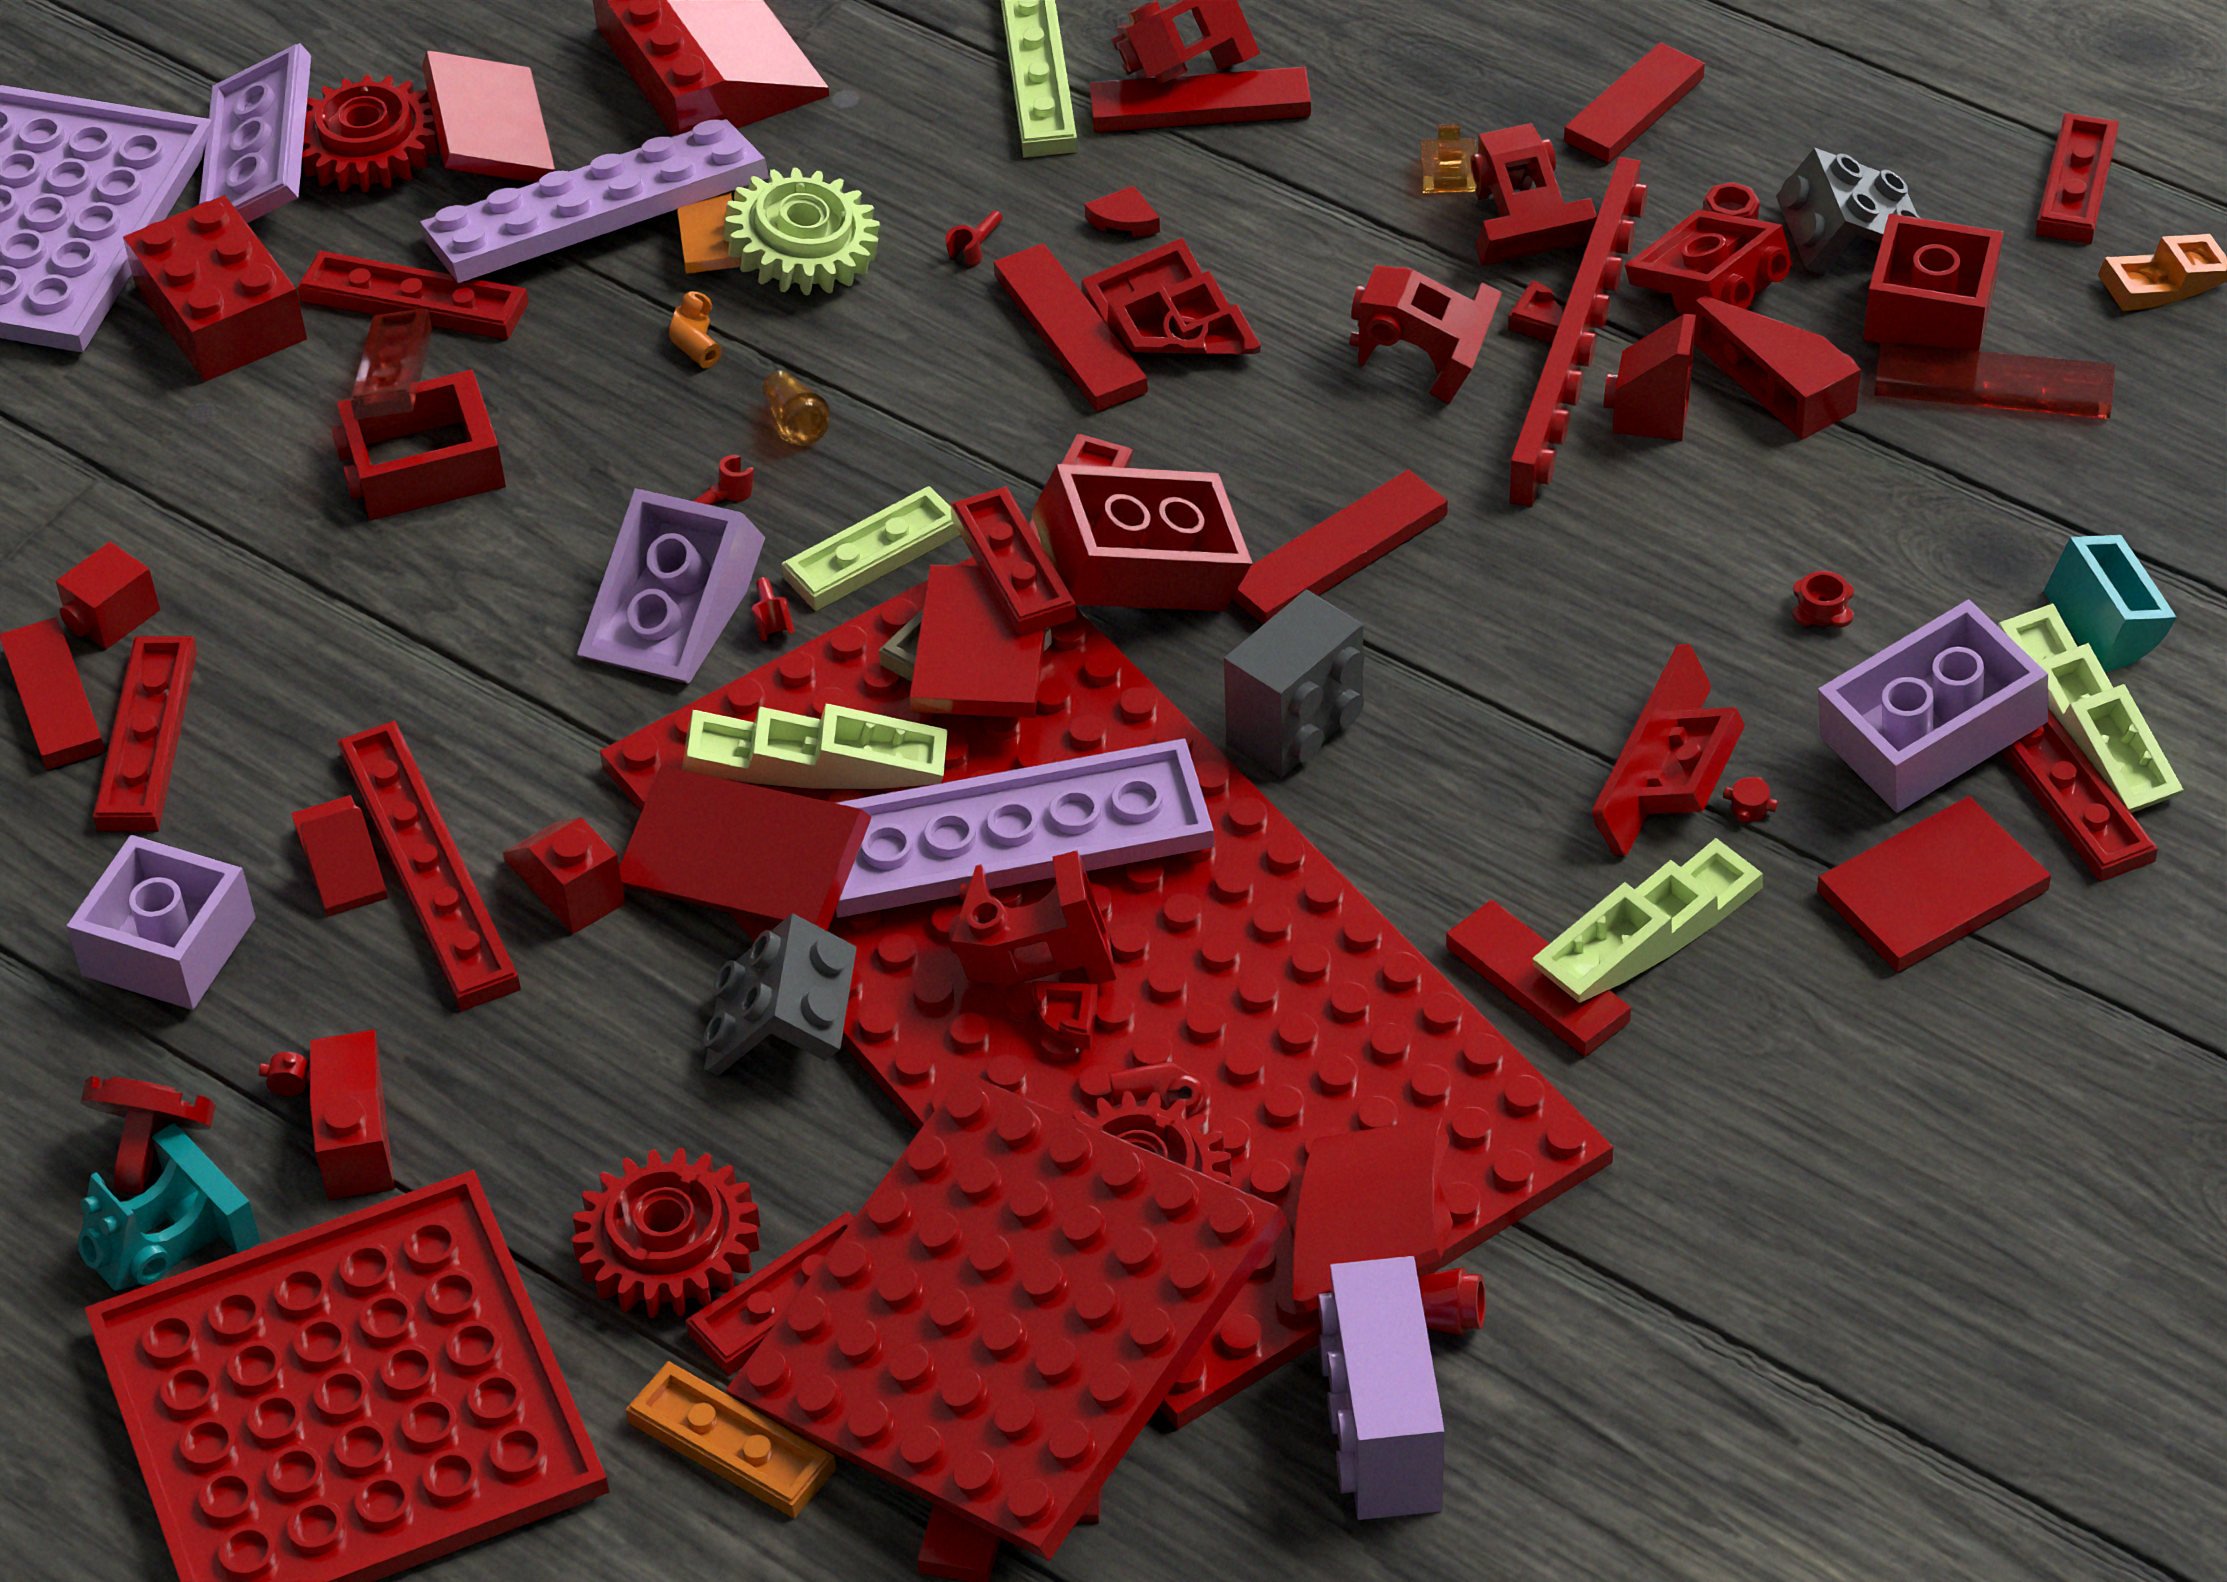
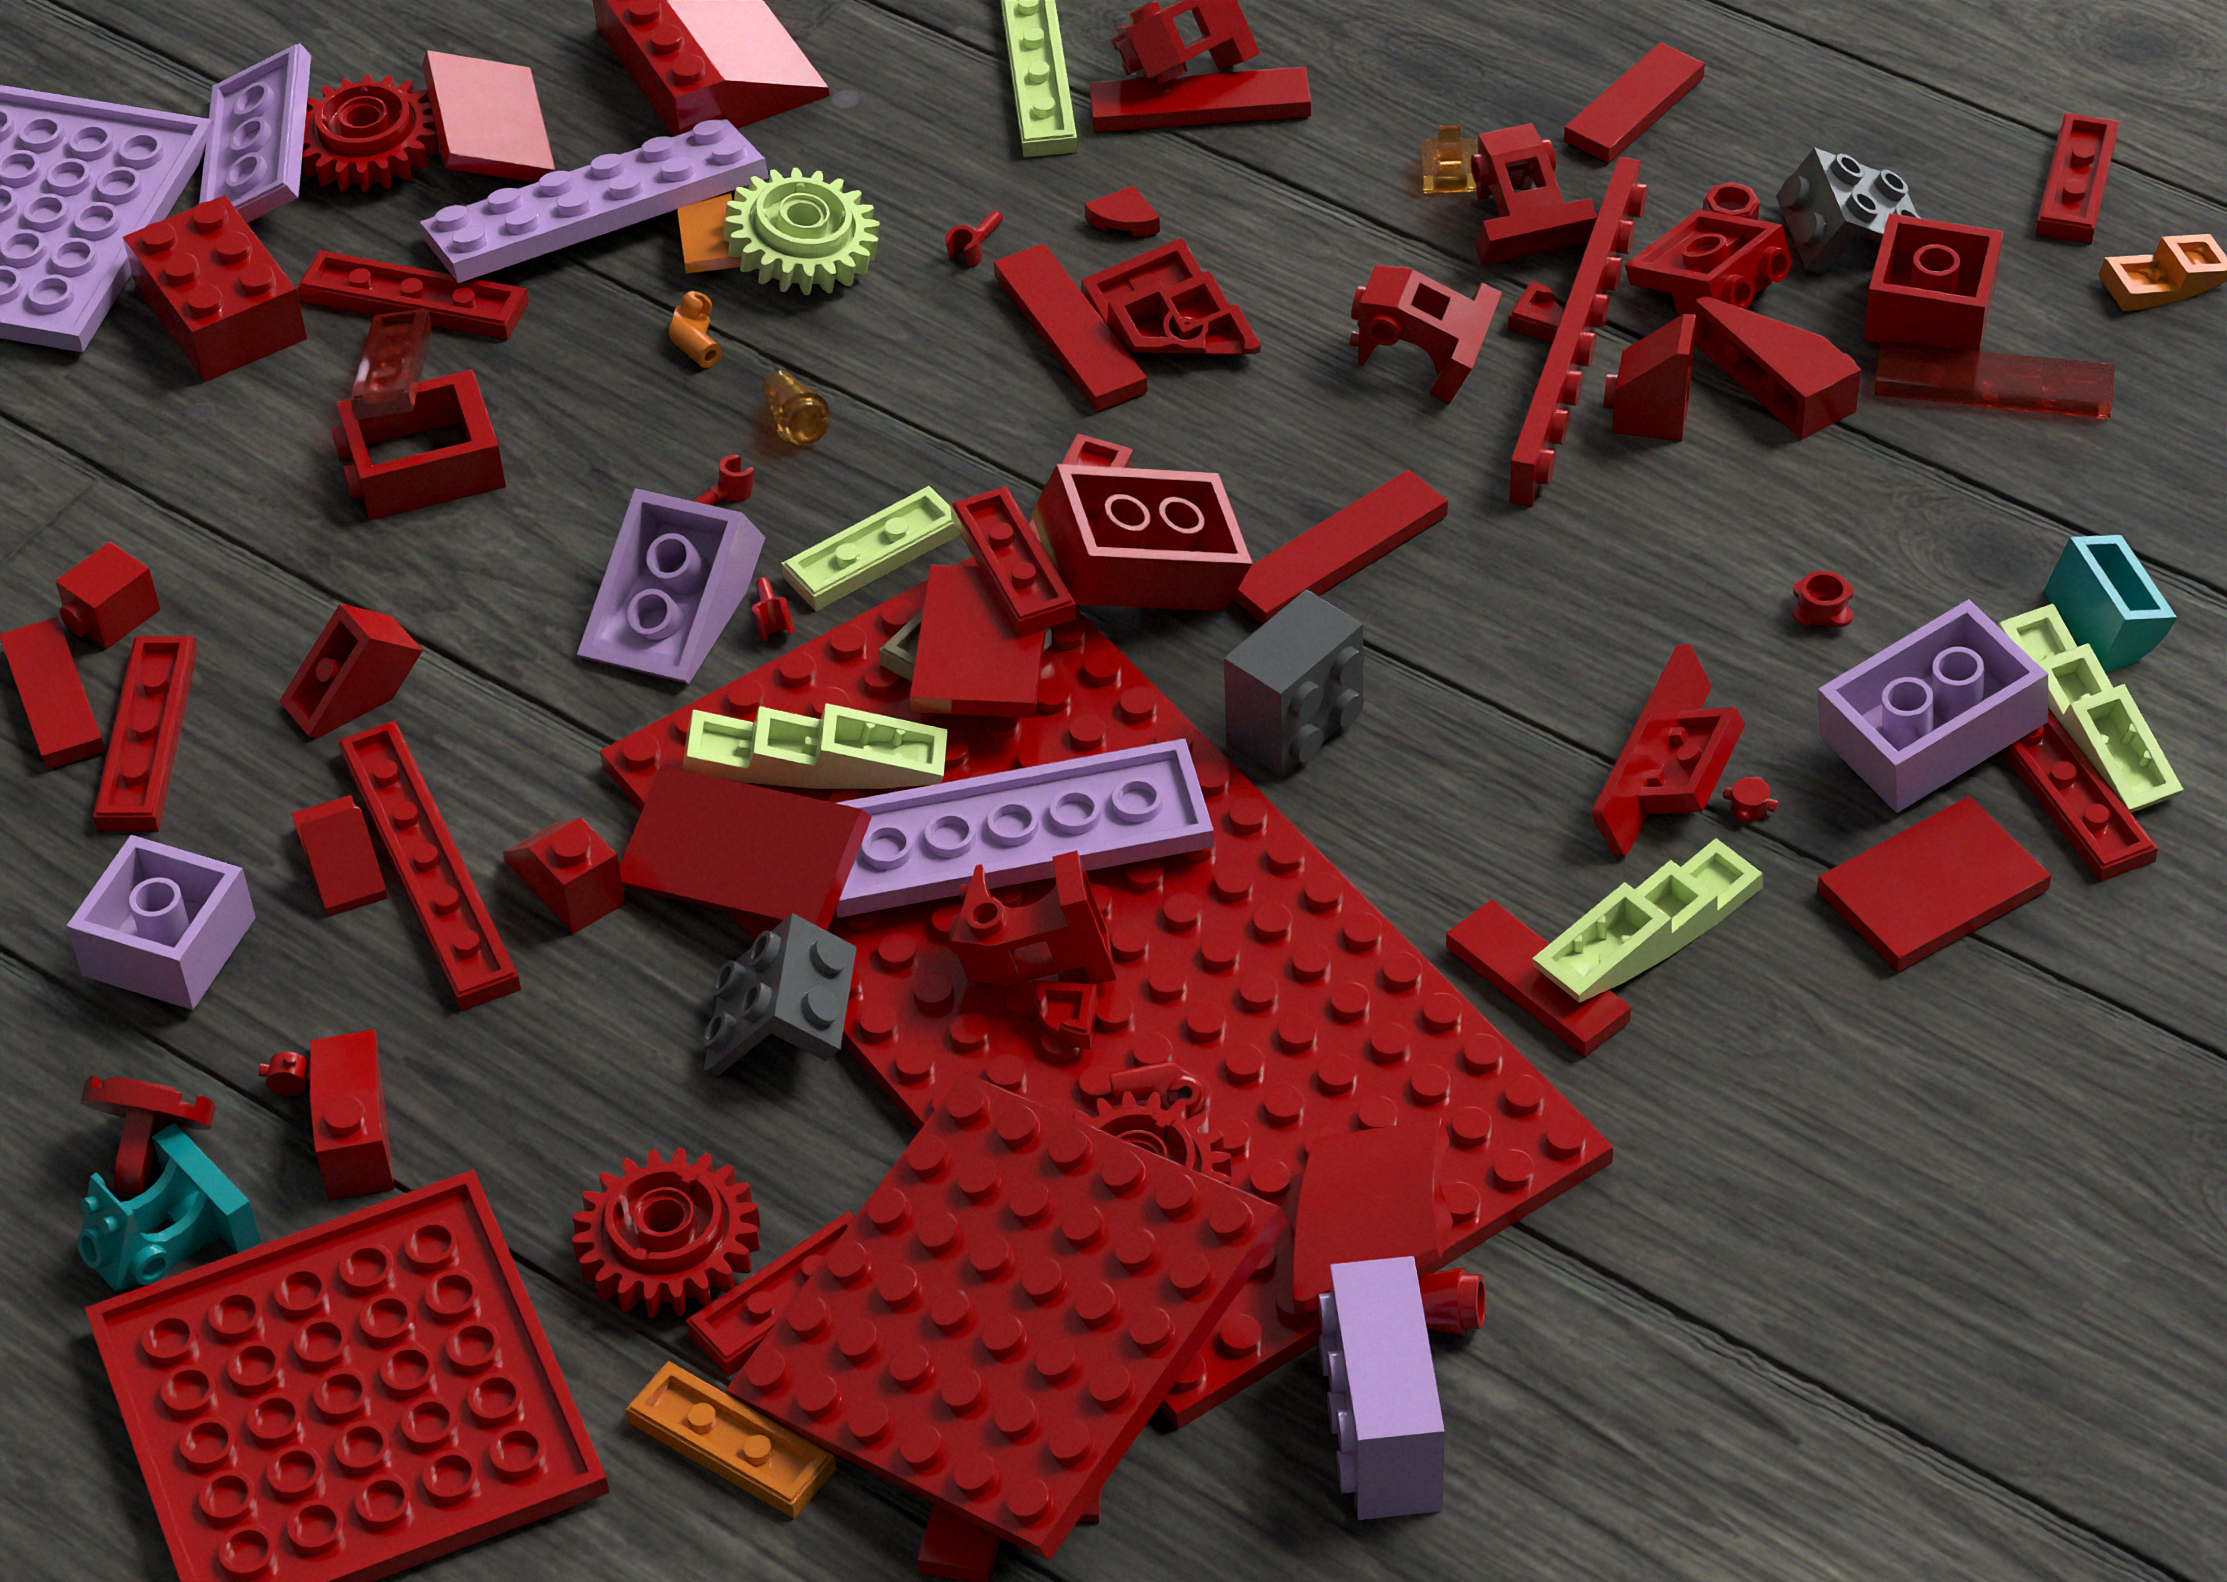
(350, 670): none -> red slope

